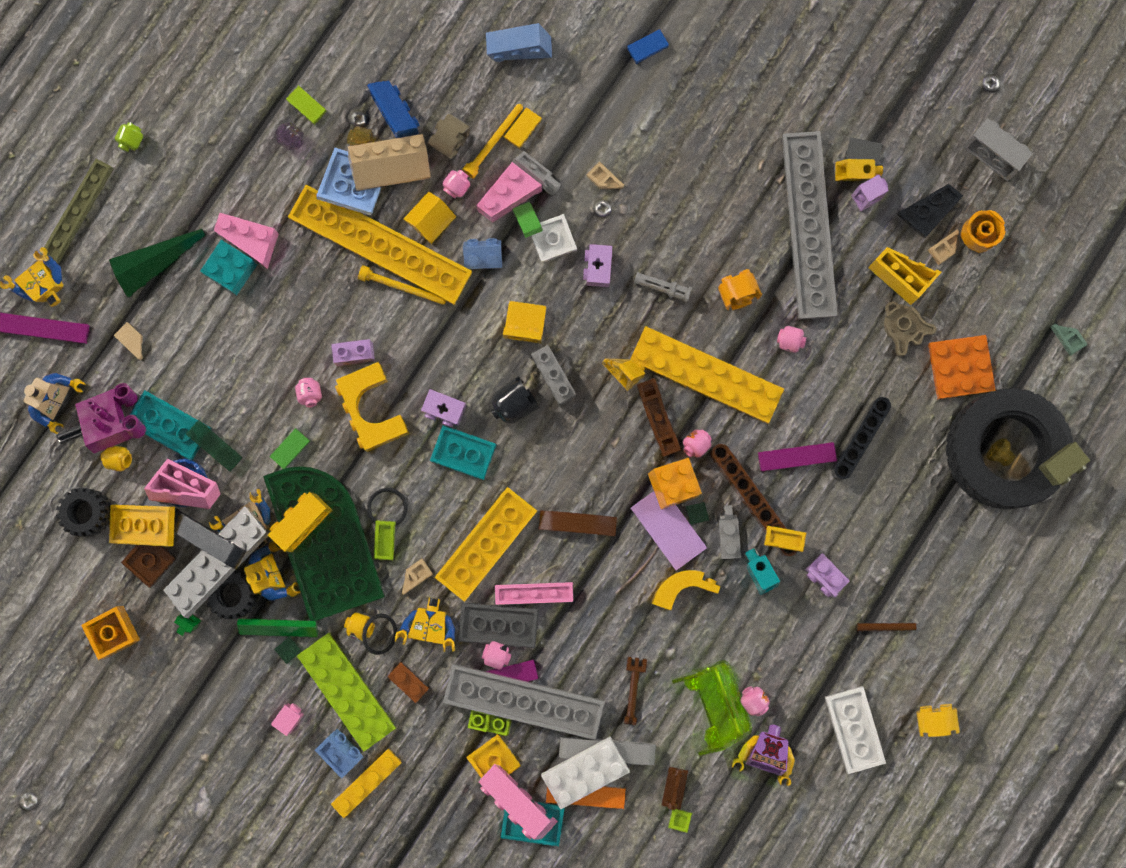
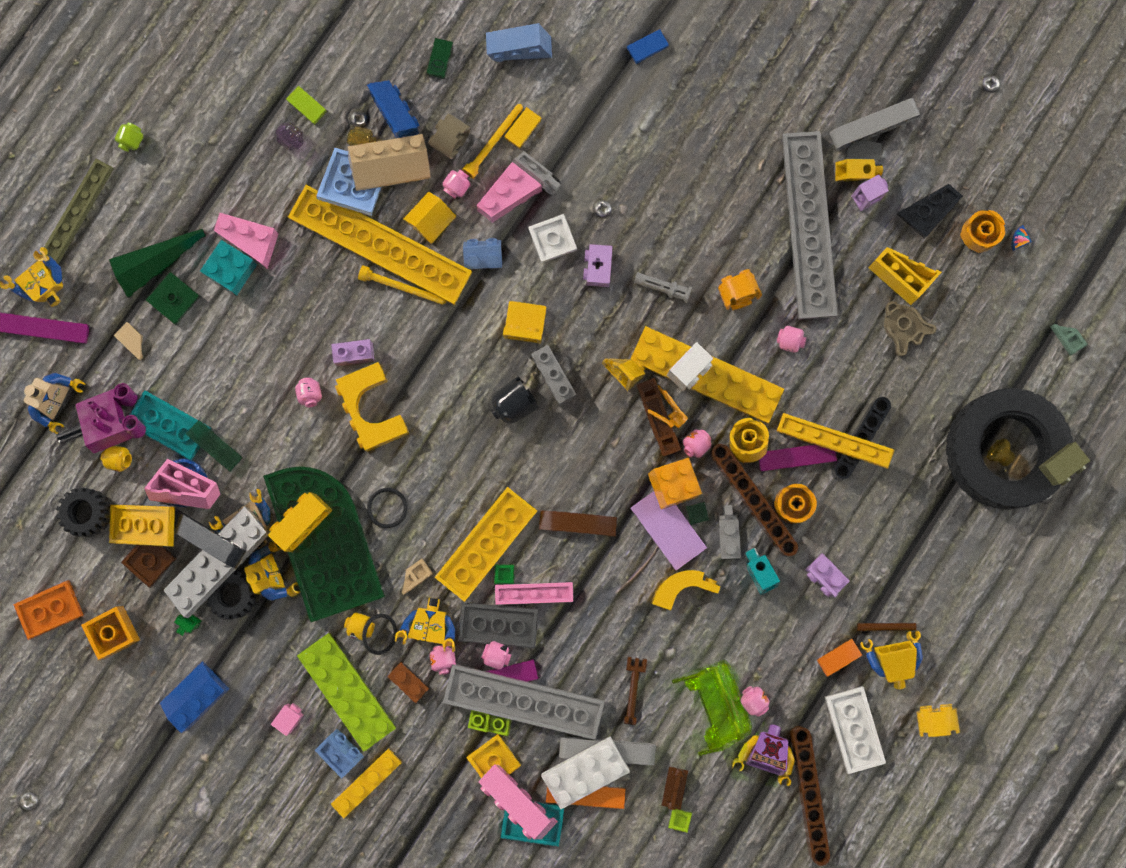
(48, 610): none -> orange tile
(173, 298): none -> dark green plate
(193, 697): none -> blue slope
(277, 627): green tile -> none
(288, 650): clear green tile -> none
(290, 448): bright green tile -> none
(384, 540): lime tile -> none
(435, 400): lavender brick -> none
(439, 58): none -> dark green tile
(441, 660): none -> bright pink head
(463, 452): teal tile -> none
(504, 574): none -> green tile
(527, 219): bright green tile -> none
(603, 177): tan tile -> none
(676, 417): none -> light orange plant
(691, 364): none -> white brick
(758, 438): none -> yellow brick
(785, 538): yellow tile -> none
(801, 495): none -> light orange brick
(813, 804): none -> reddish brown beam
(835, 441): none -> yellow tile
(839, 657): none -> orange slope
(875, 124): none -> light grey beam
(896, 661): none -> yellow torso
(945, 248): tan tile -> none
(961, 367): orange plate -> none
(998, 149): light grey brick -> none
(1020, 238): none -> tile

